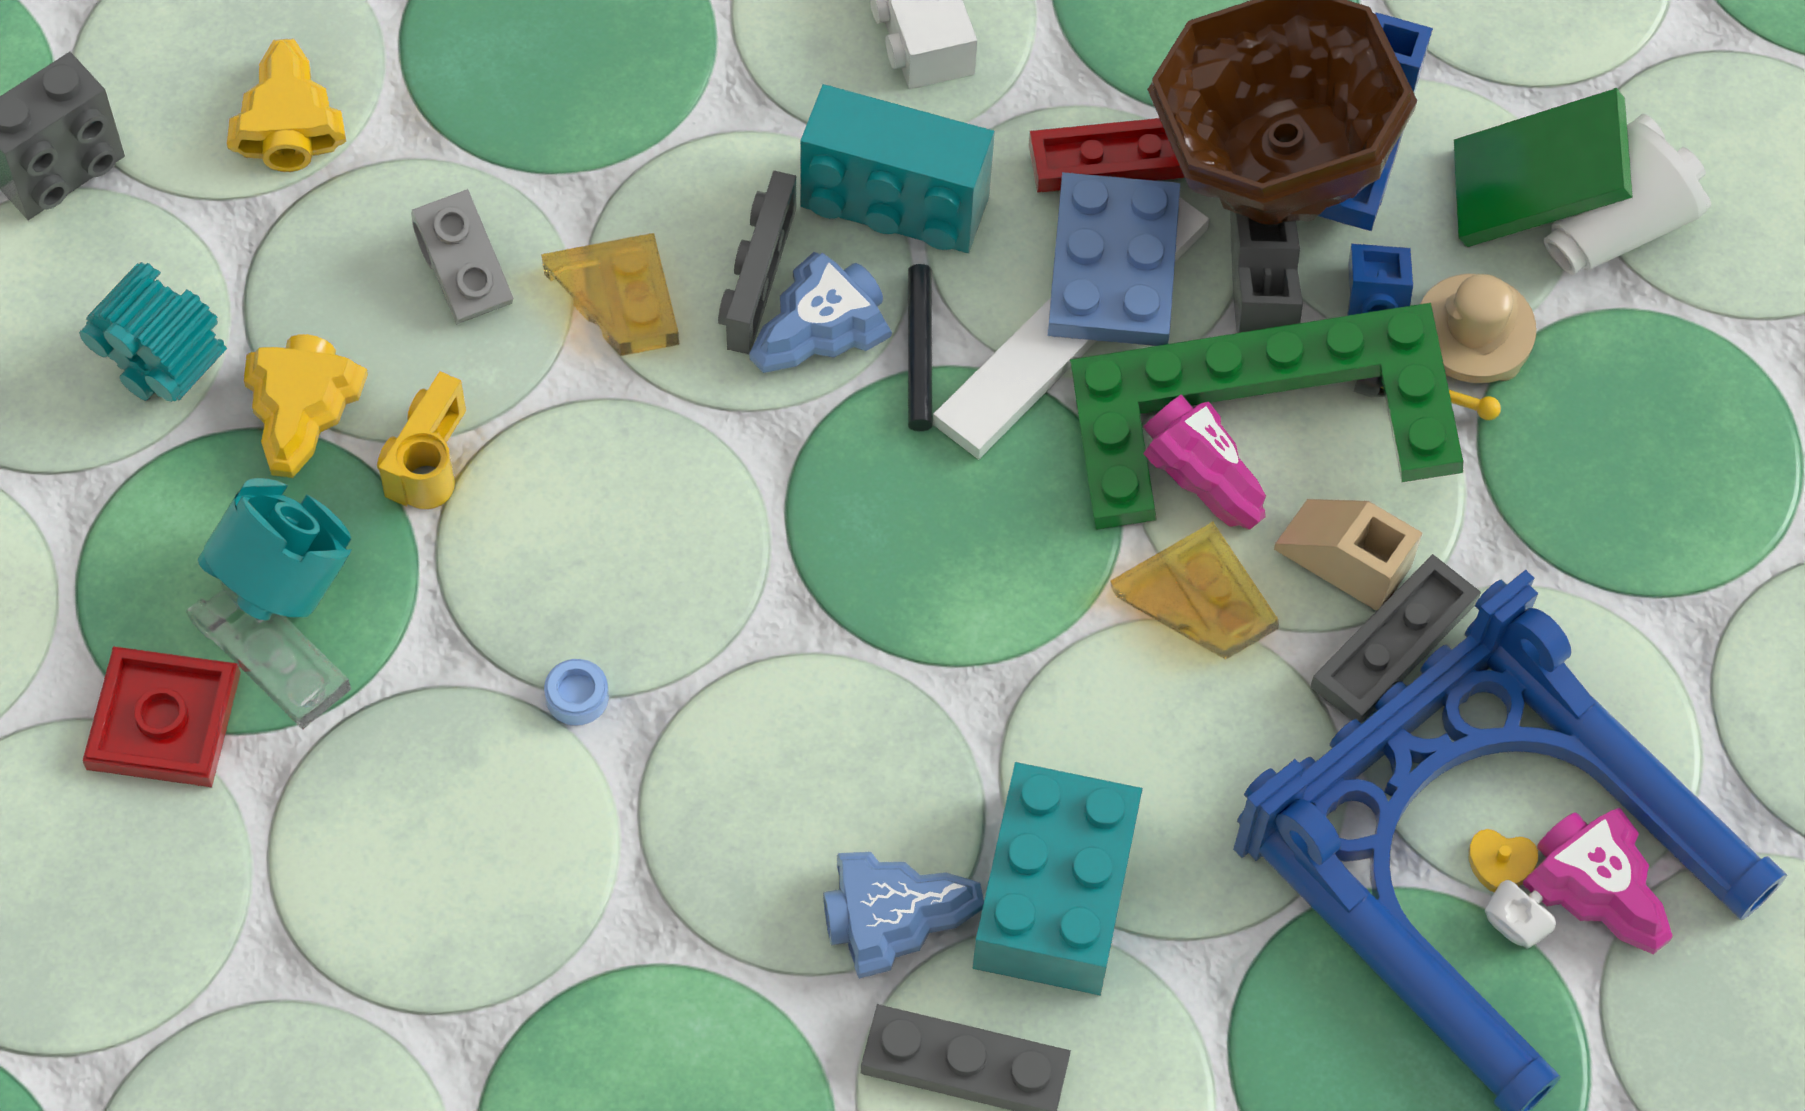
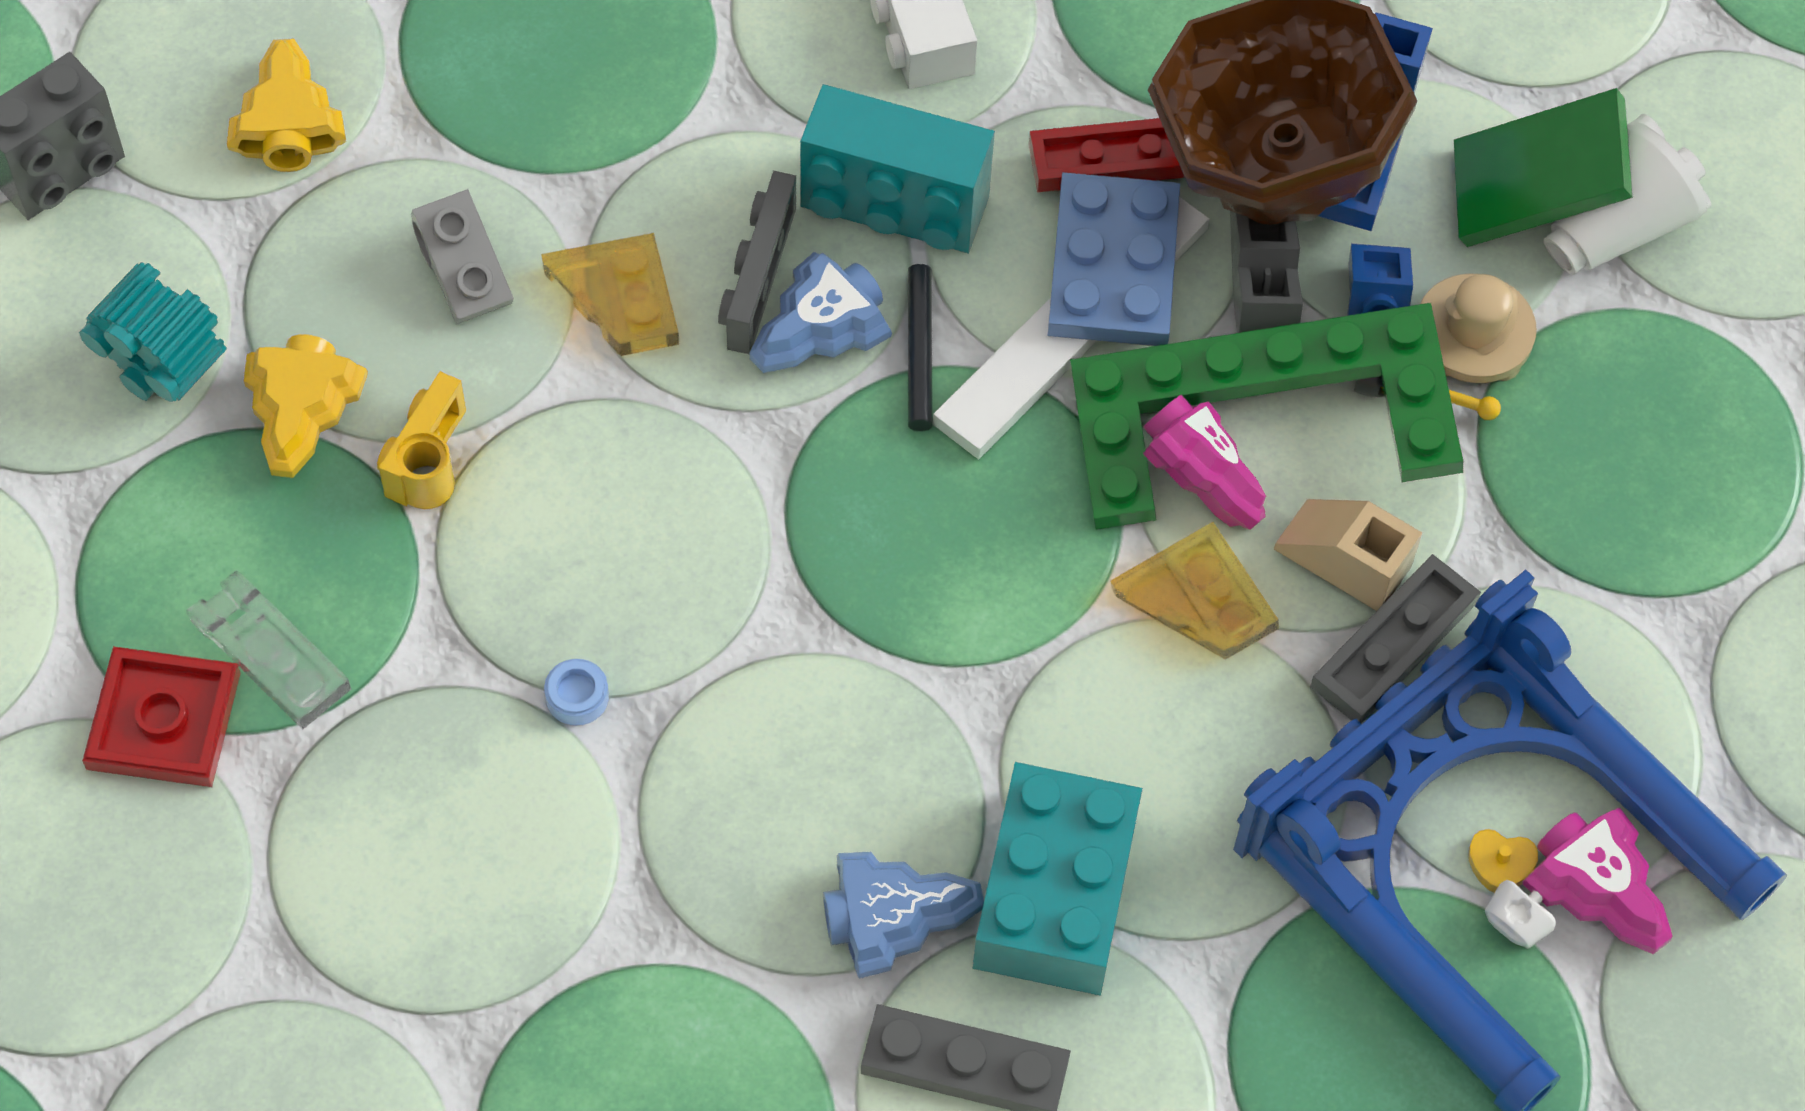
(276, 550): teal brick -> none

